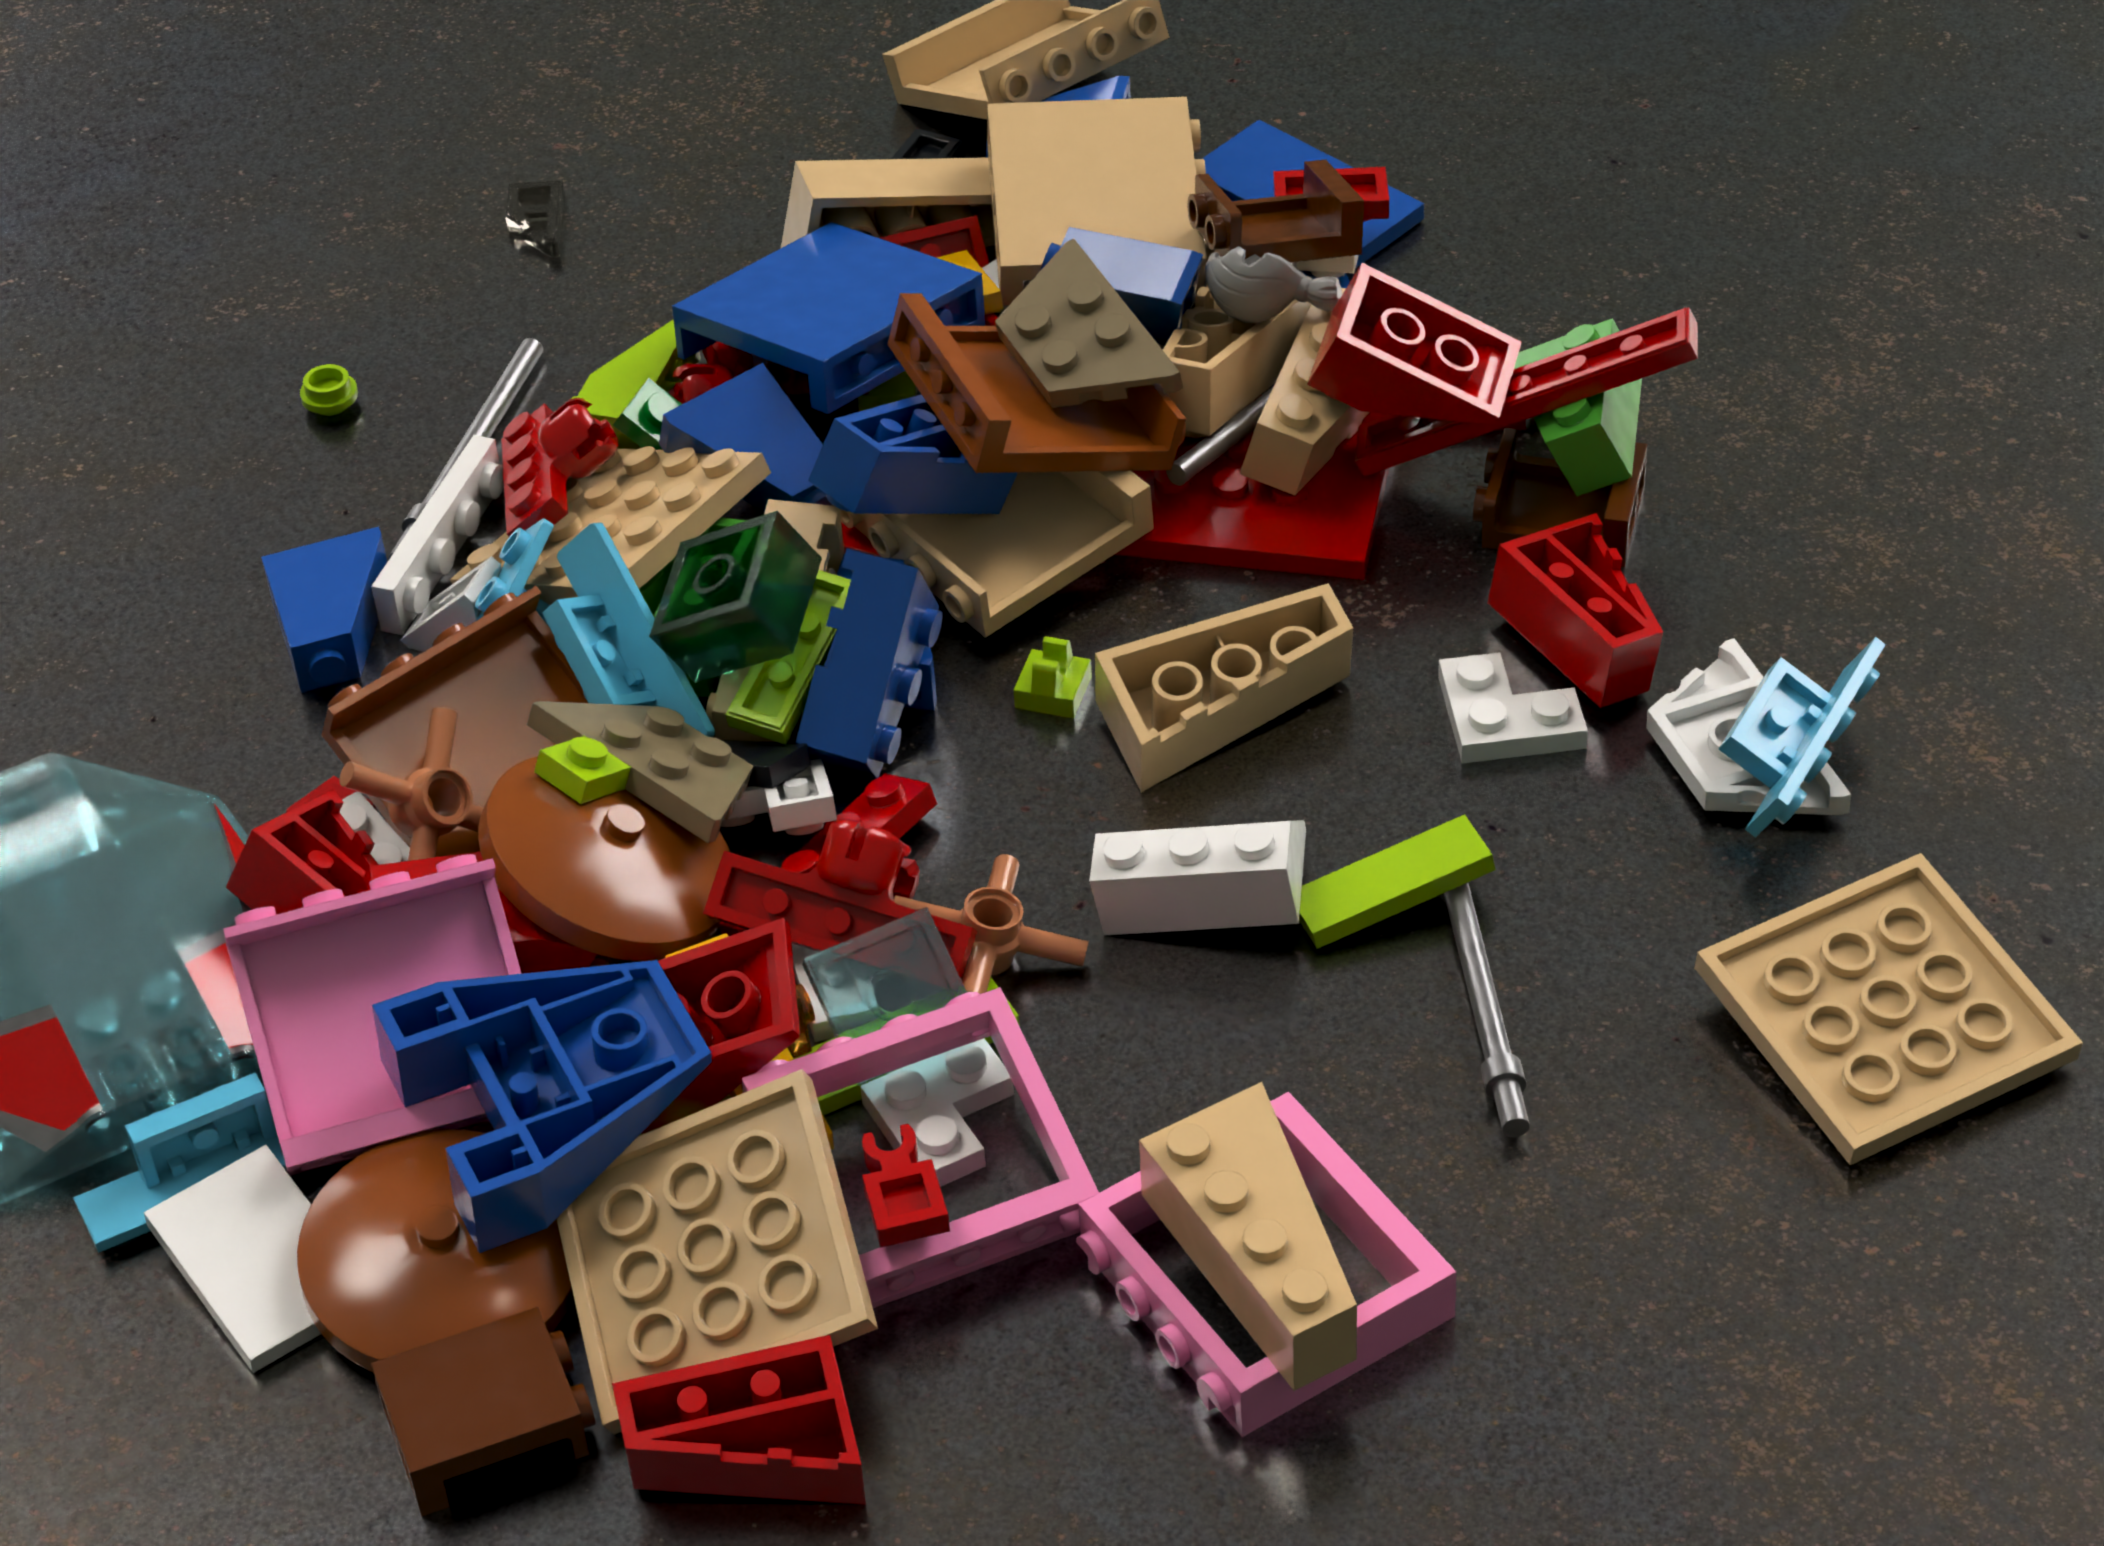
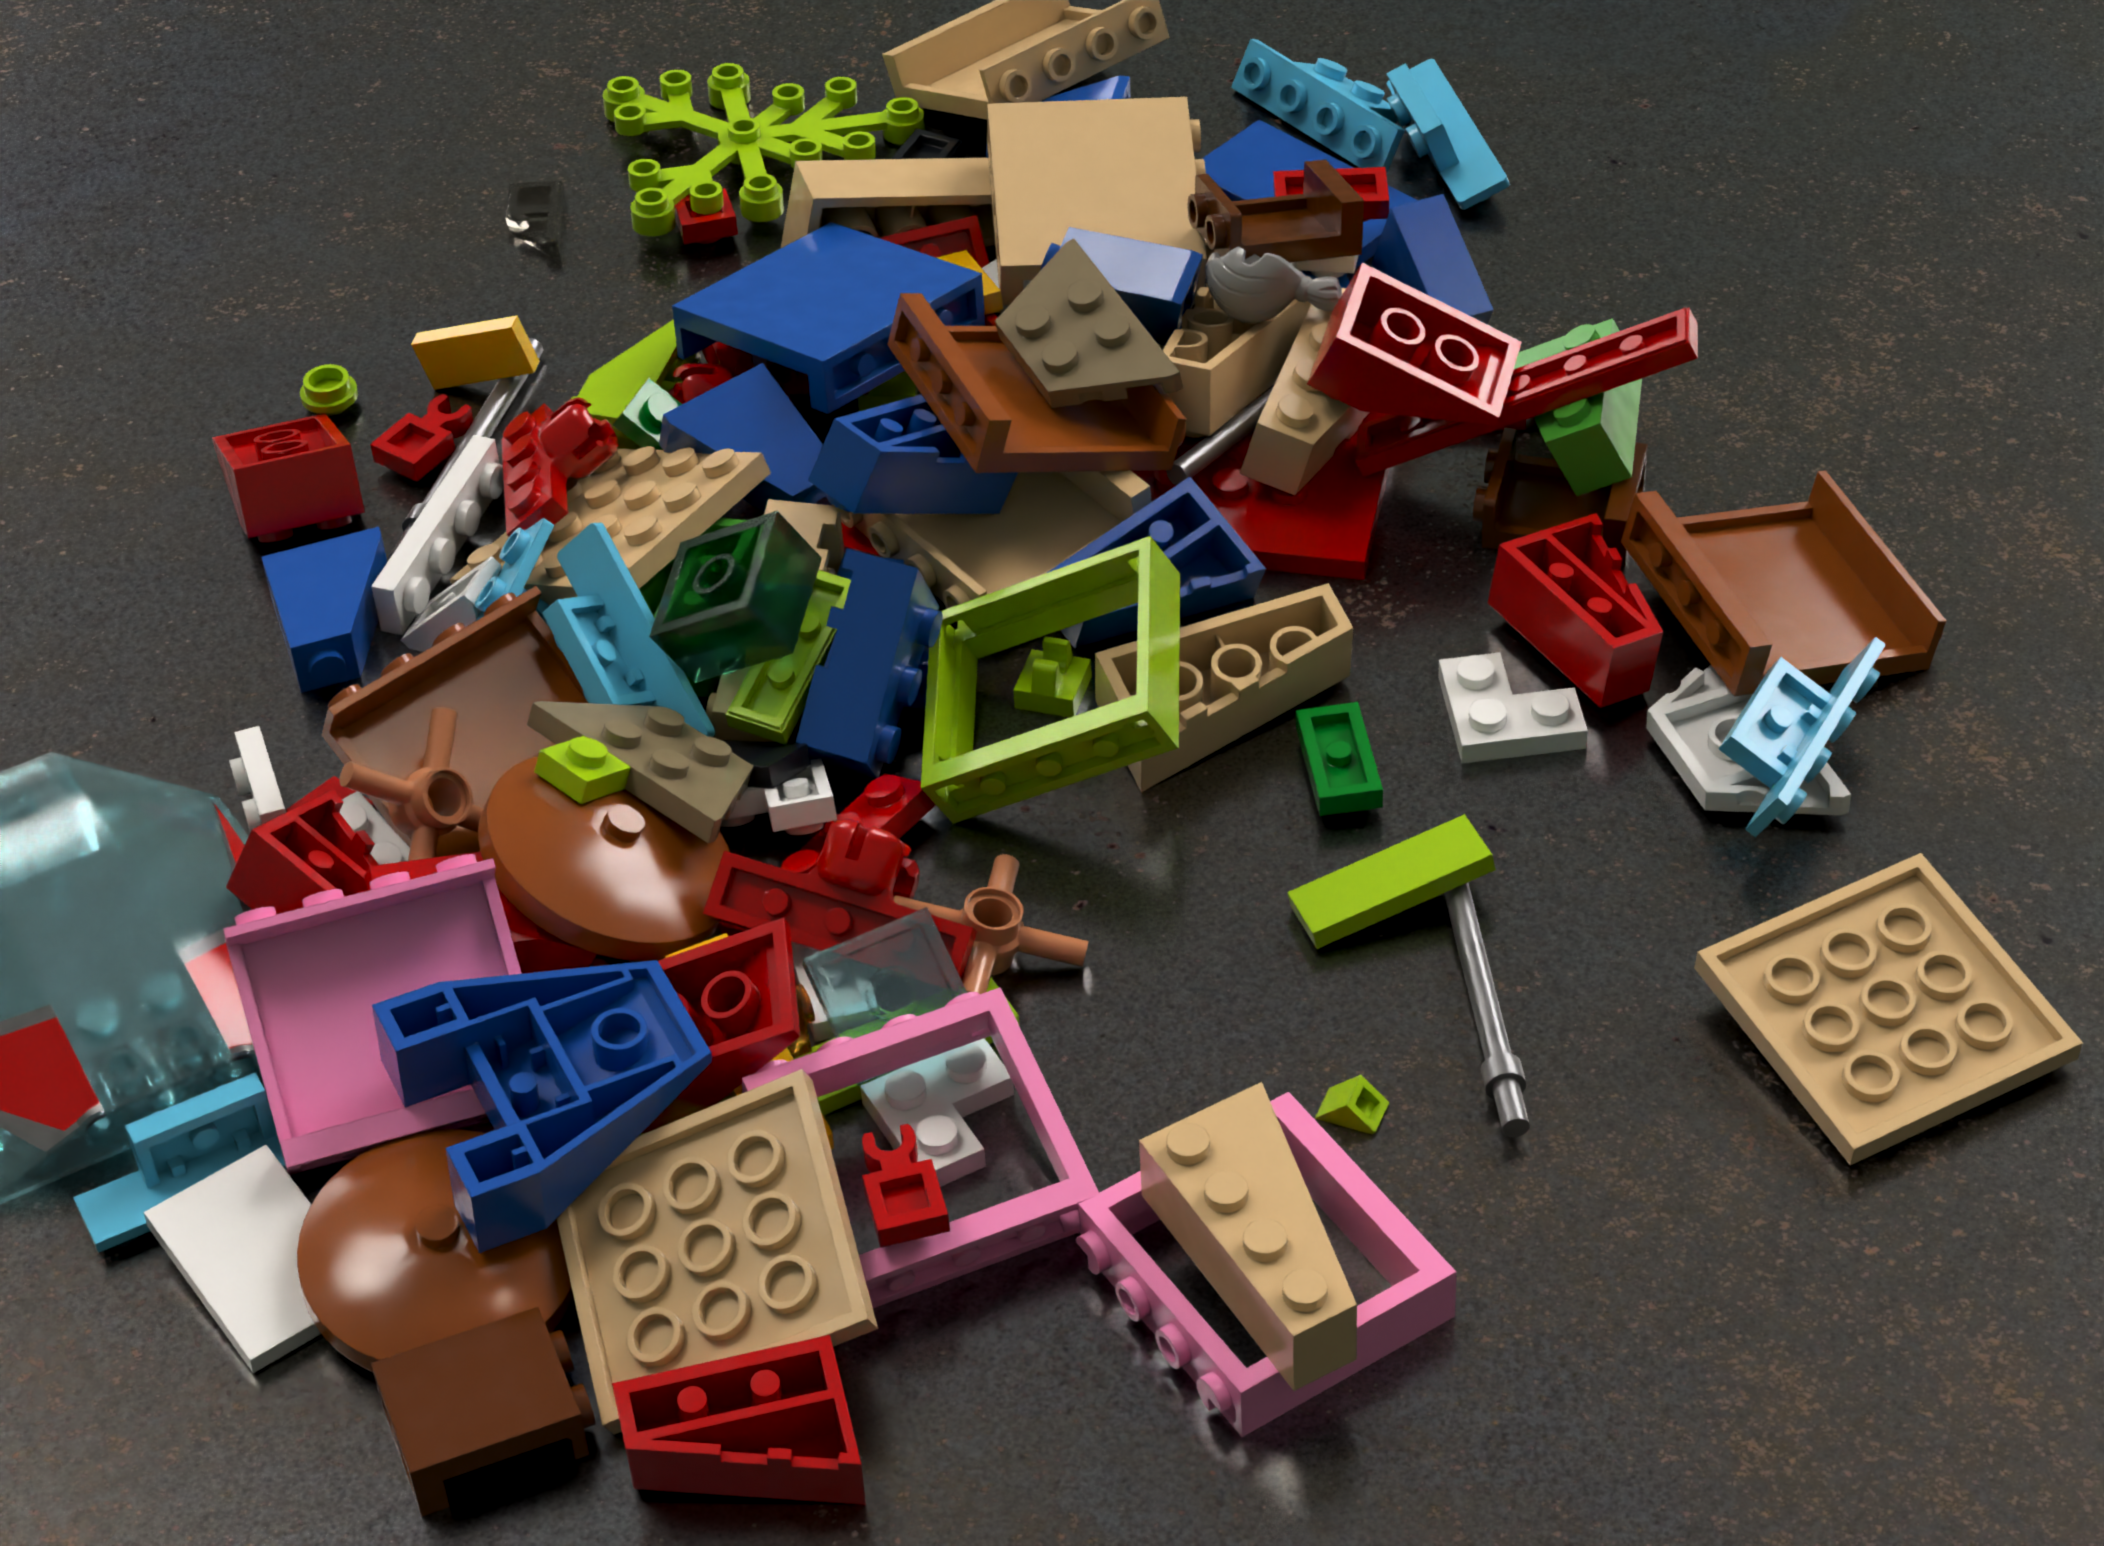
(256, 777): none -> white plate
(290, 477): none -> red slope
(420, 444): none -> red plate
(475, 352): none -> yellow tile
(705, 228): none -> red plate
(742, 139): none -> lime plant
(1073, 749): none -> lime window
(1198, 541): none -> blue wedge
(1198, 877): white slope -> none
(1322, 104): none -> medium azure bracket
(1339, 759): none -> green plate
(1353, 1105): none -> lime piece
(1429, 254): none -> blue slope
(1444, 132): none -> medium azure bracket
(1784, 584): none -> dark orange panel

